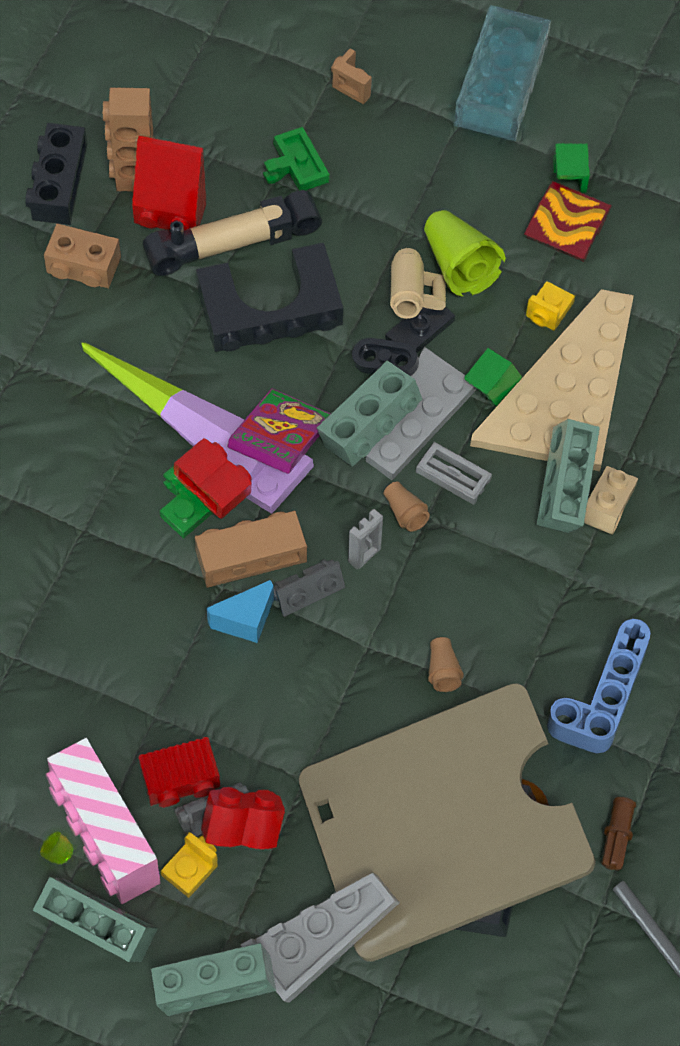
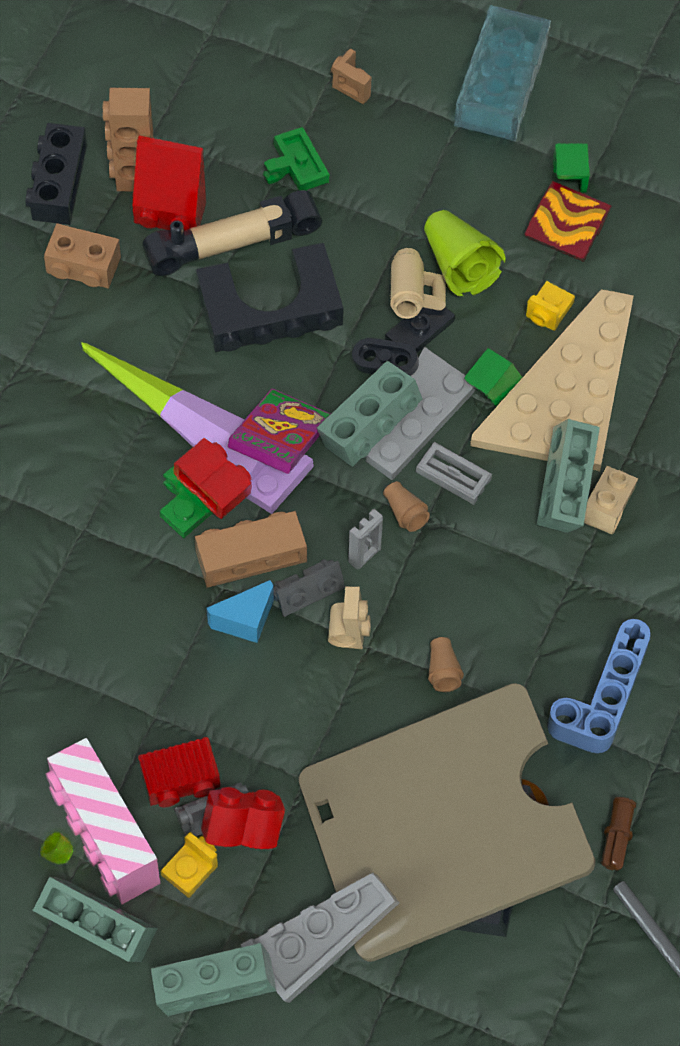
(349, 620): none -> tan plate

